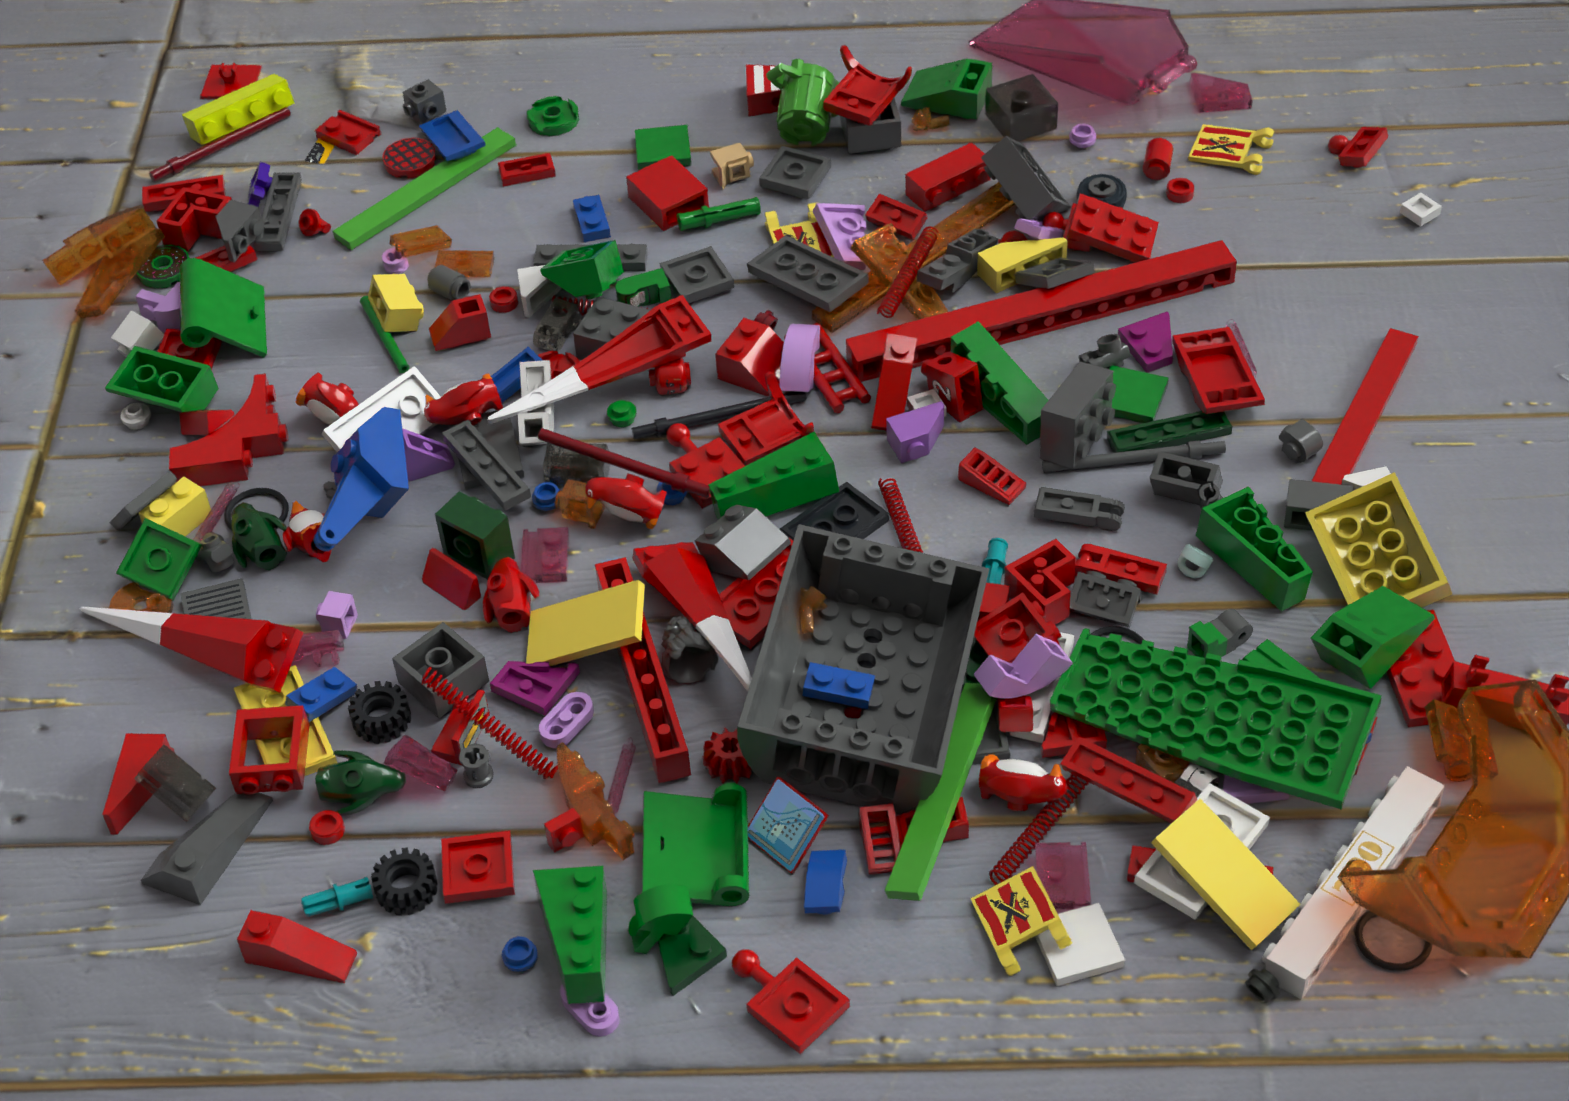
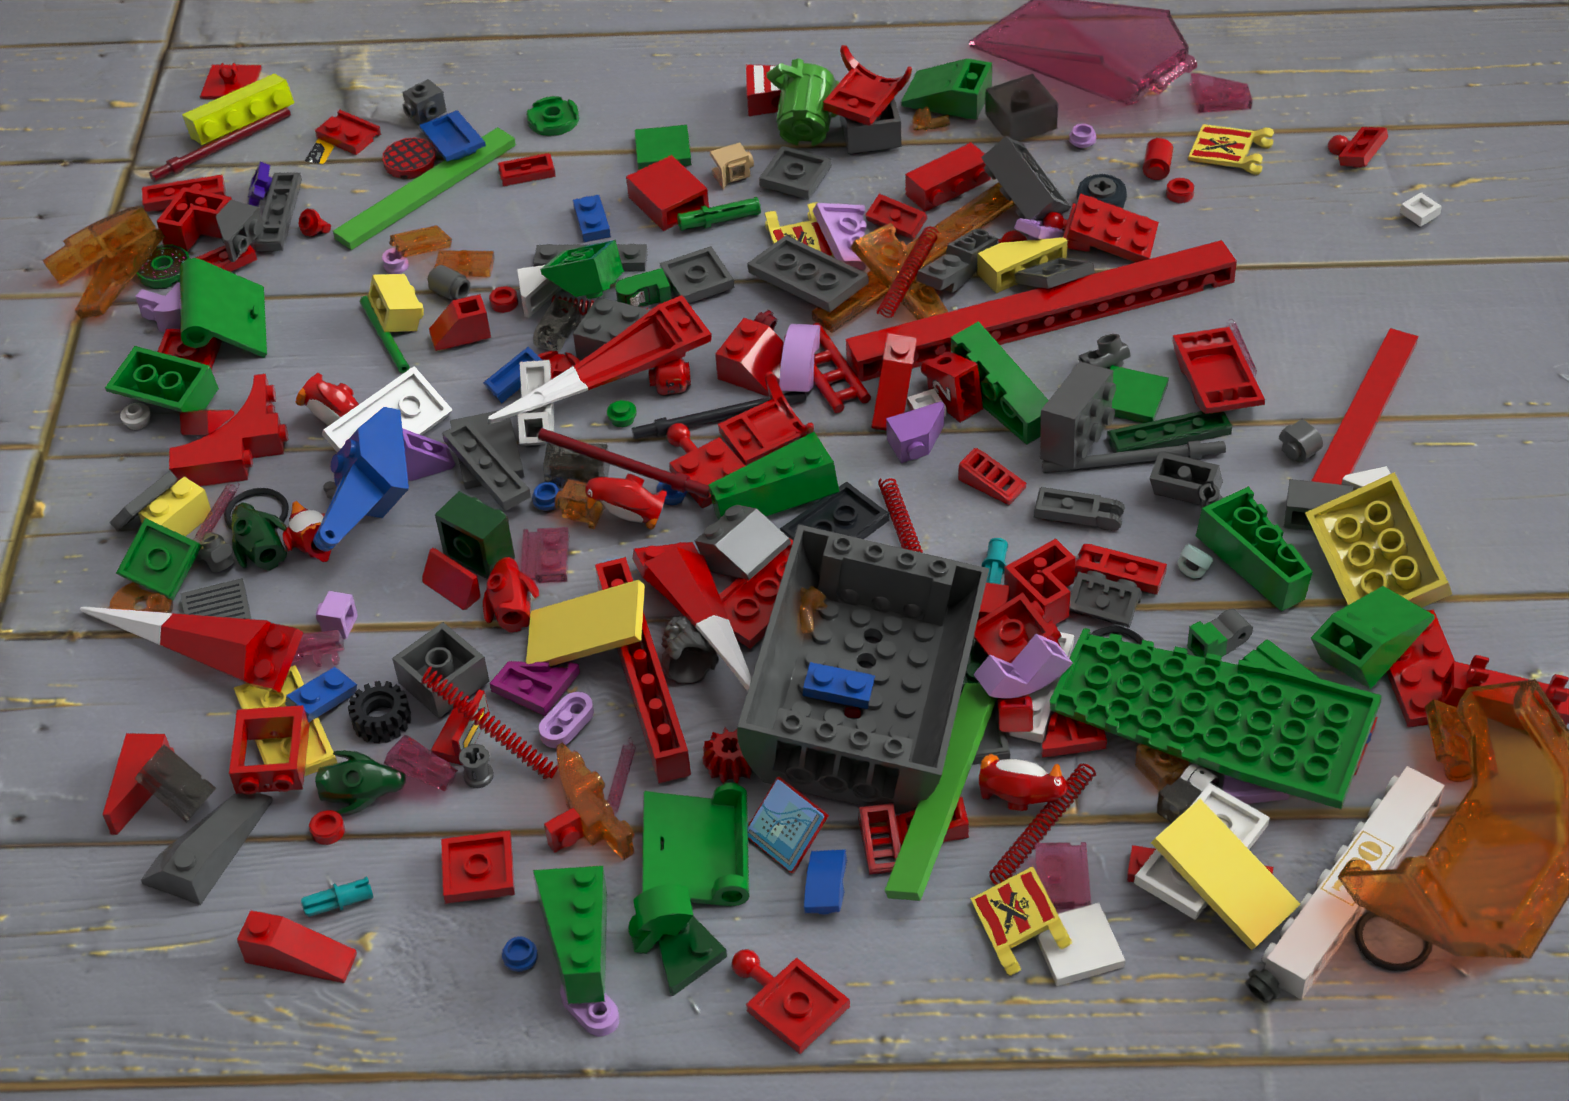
(138, 332): white brick -> none
(398, 866): black tyre -> none
(463, 403): red animal -> none
(1127, 780): red plate -> none
(1149, 341): magenta wing -> none

